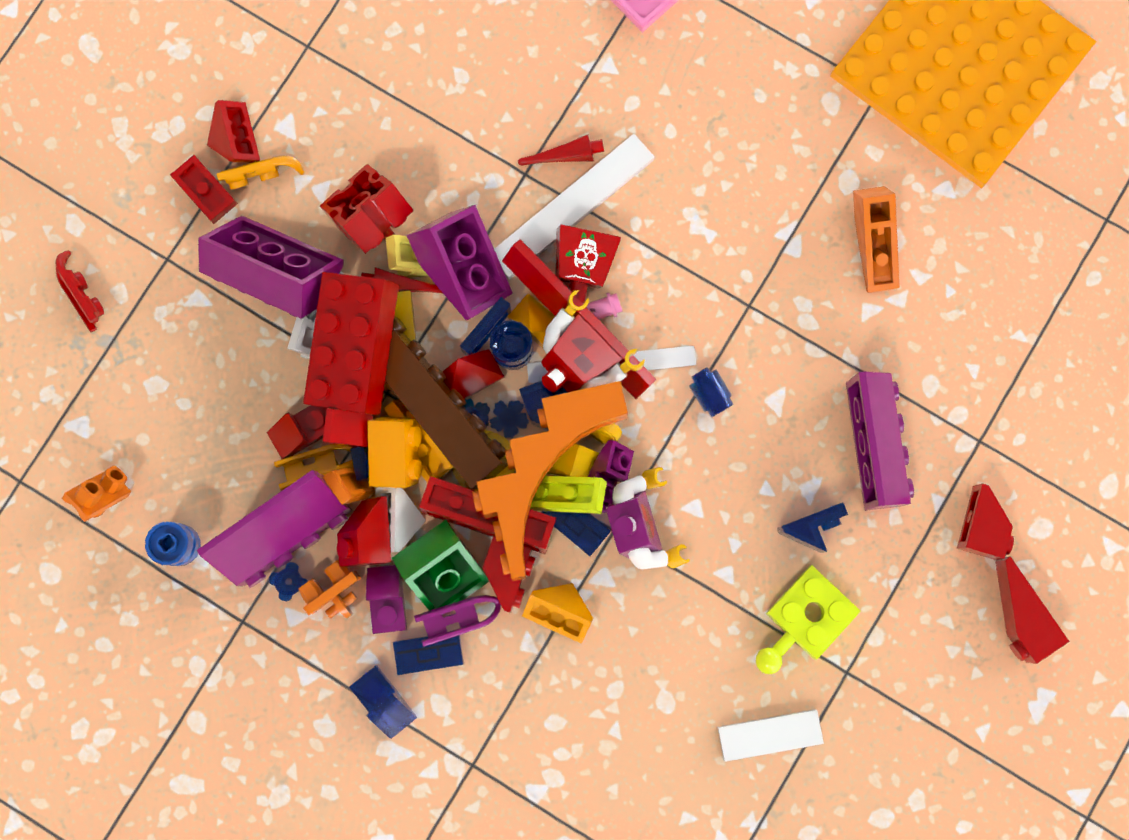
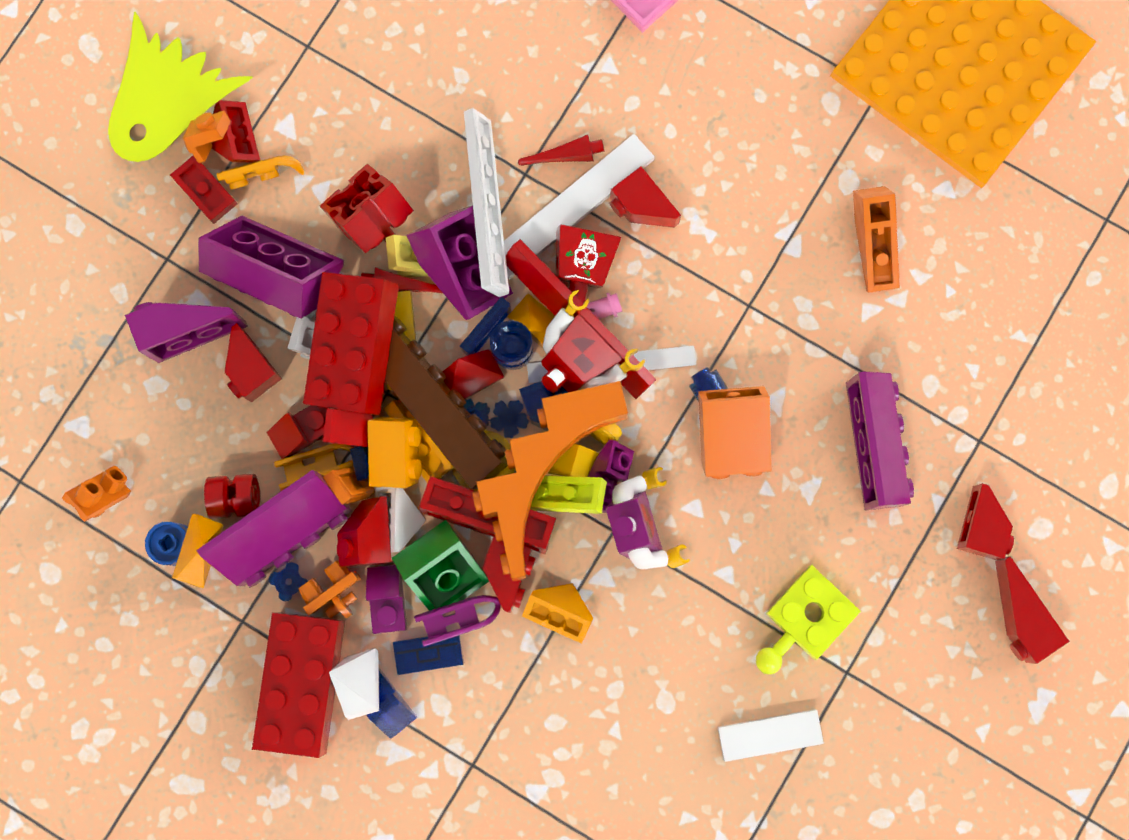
(73, 286): red piece -> none
(161, 95): none -> neon yellow piece
(173, 329): none -> magenta slope
(190, 566): none -> light orange slope
(203, 131): none -> orange bracket
(221, 491): none -> red wheel
(248, 367): none -> red slope
(297, 685): none -> red brick
(357, 683): none -> white slope
(486, 203): none -> white tile
(580, 529): clear blue tile -> none
(643, 201): none -> red slope
(735, 431): none -> orange brick
(806, 529): clear blue slope -> none

